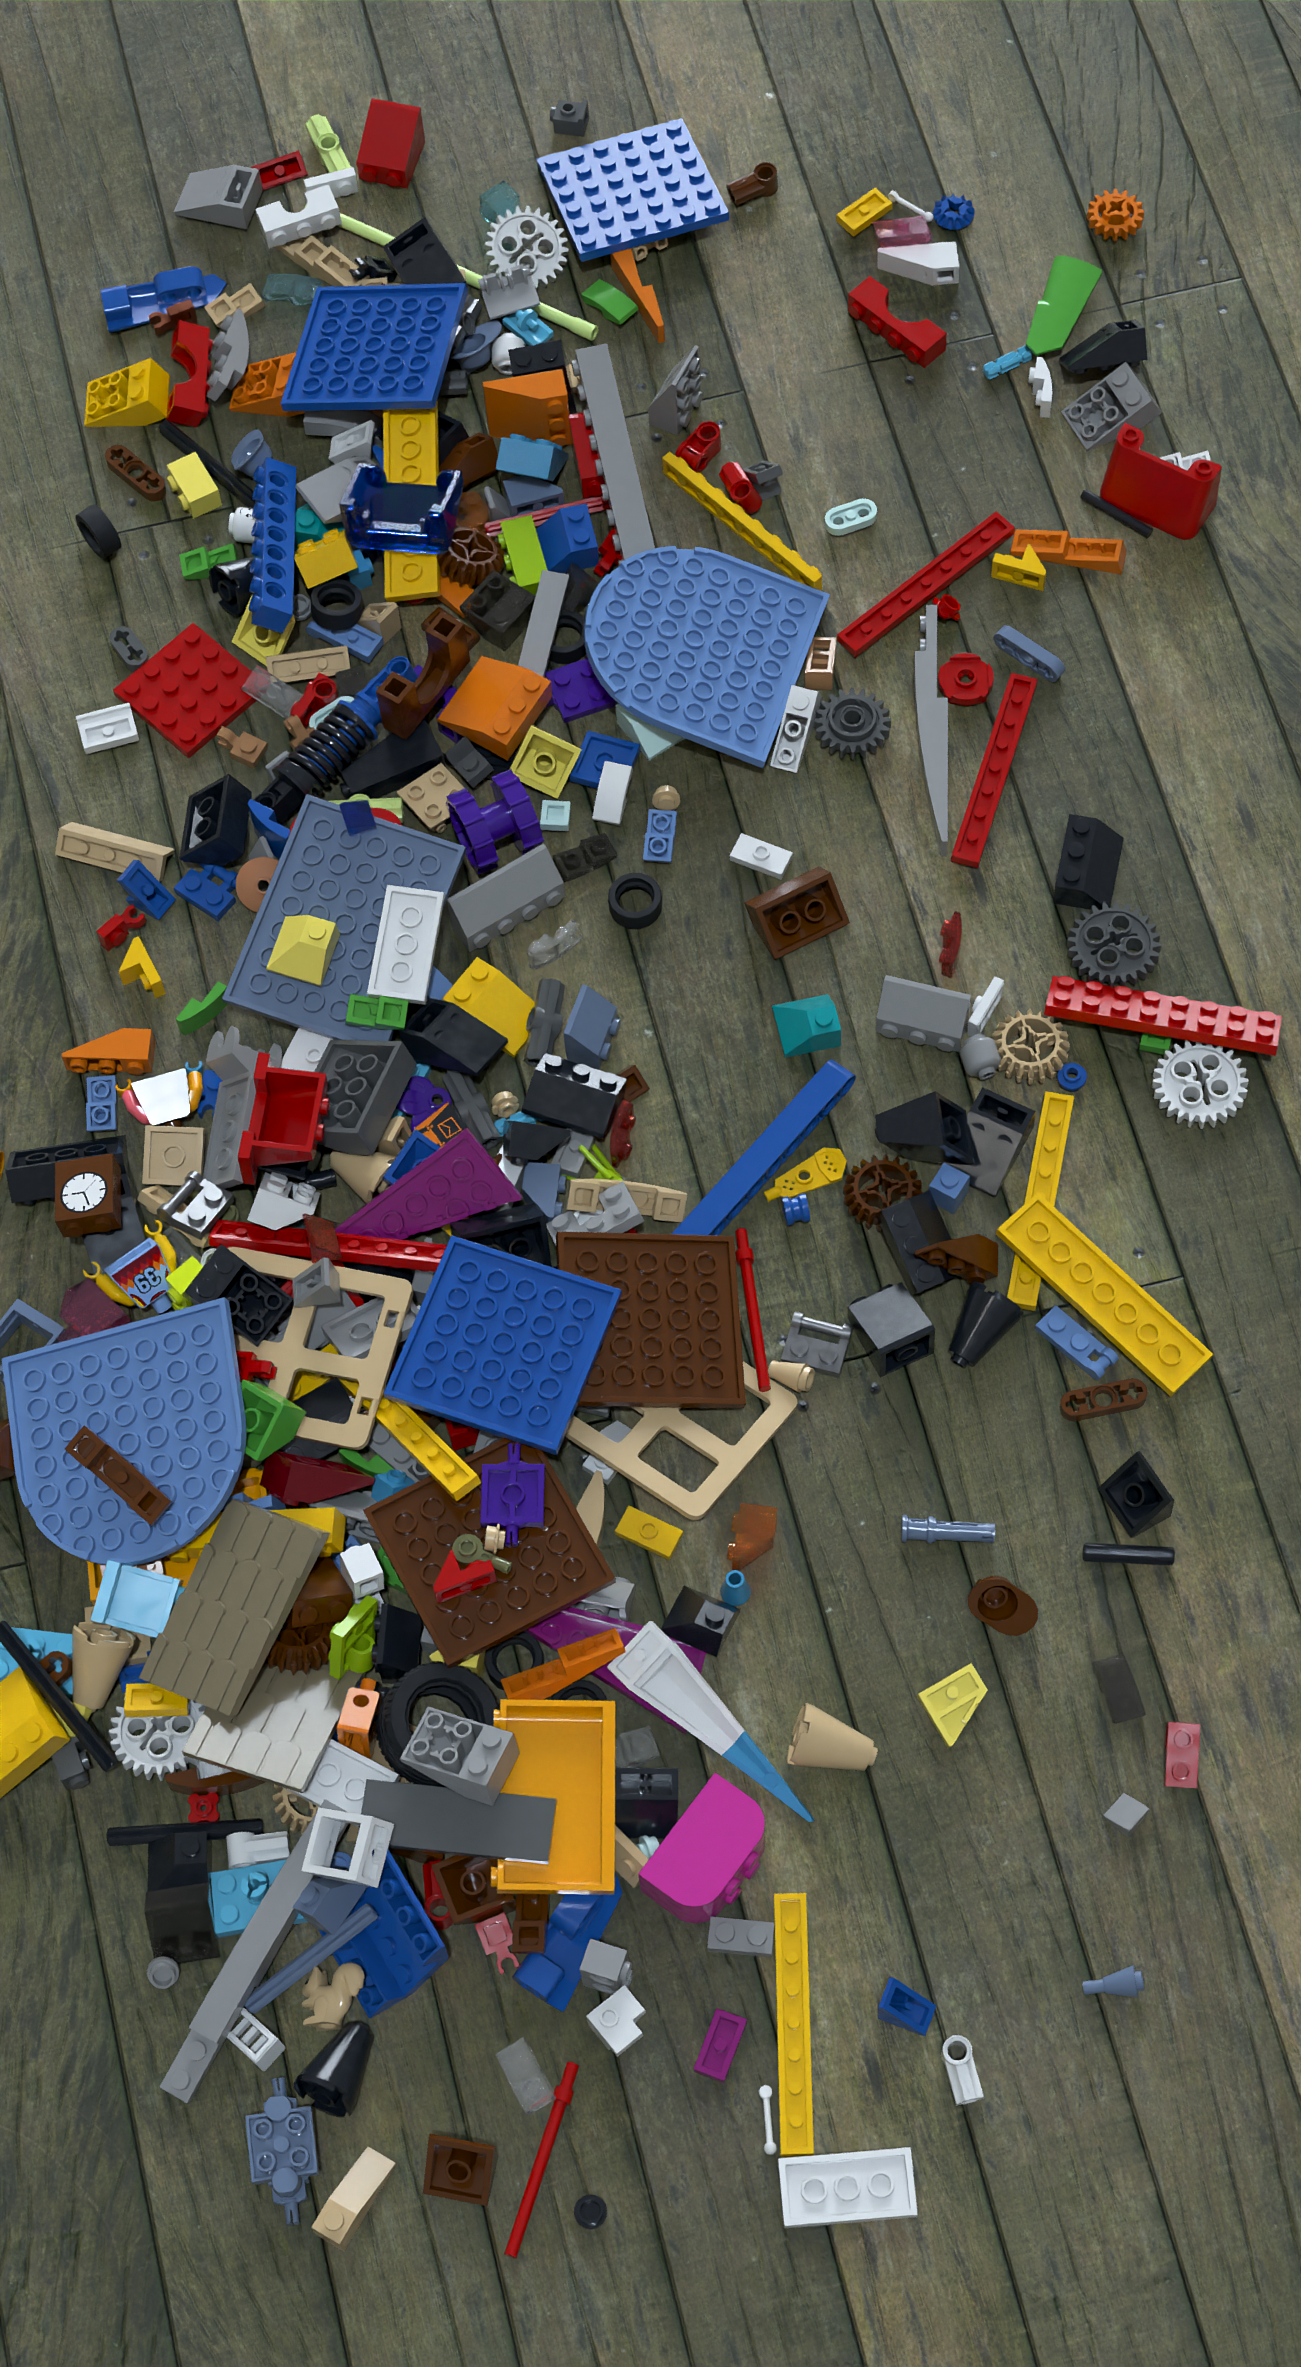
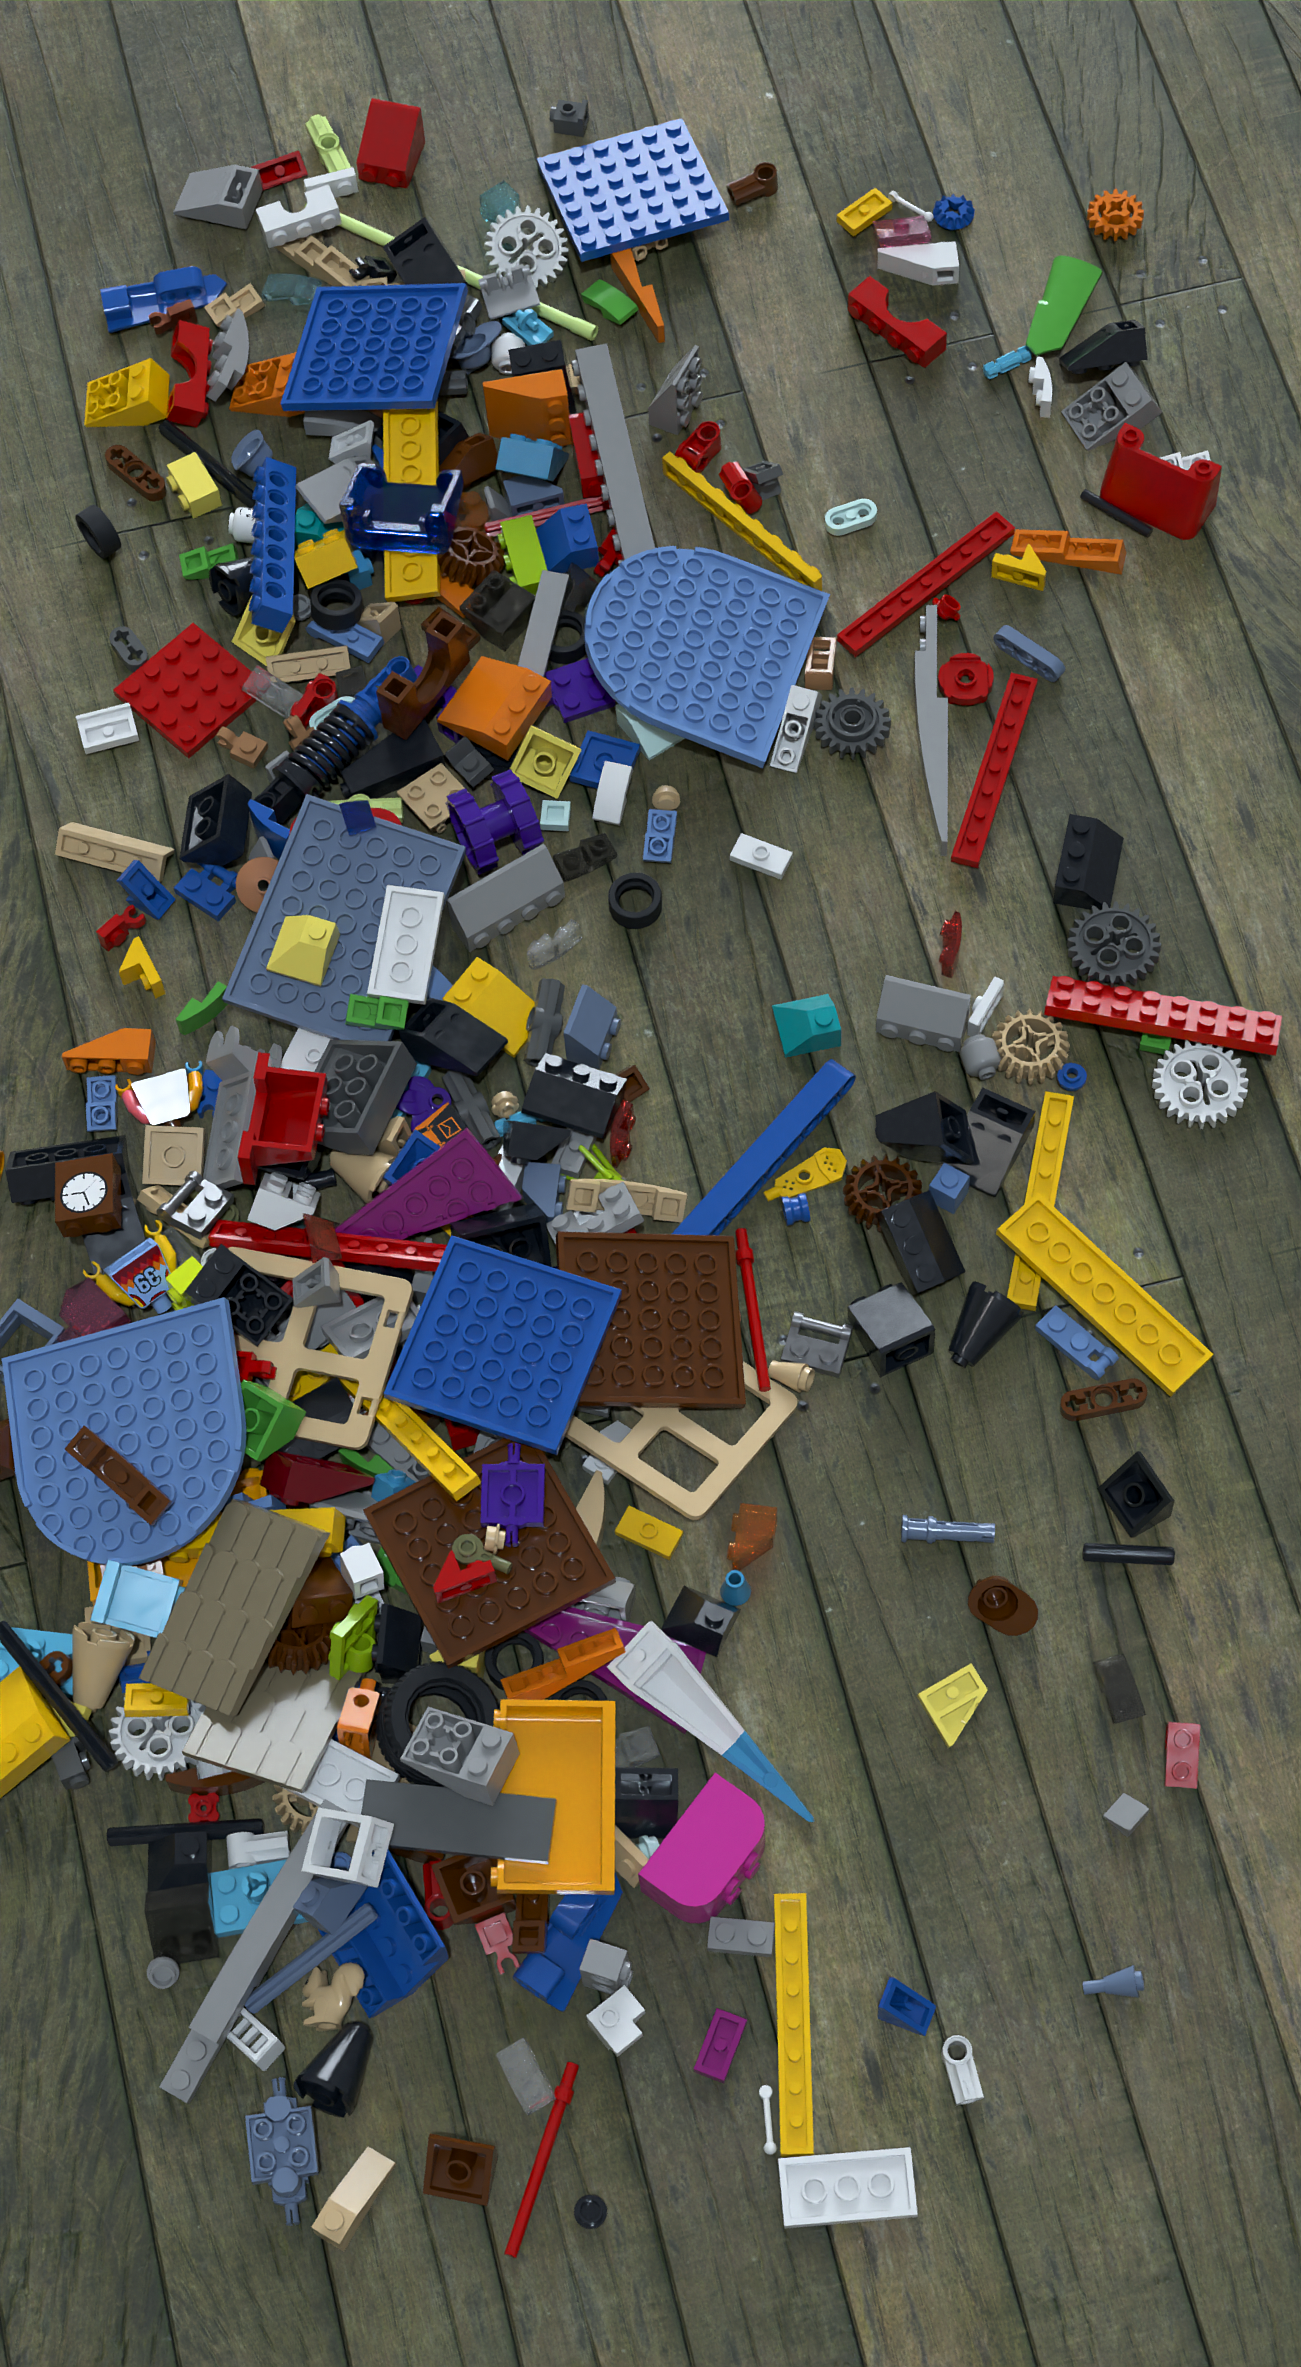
(797, 912): reddish brown slope -> none
(828, 1743): tan cone -> none
(968, 1257): reddish brown slope -> none

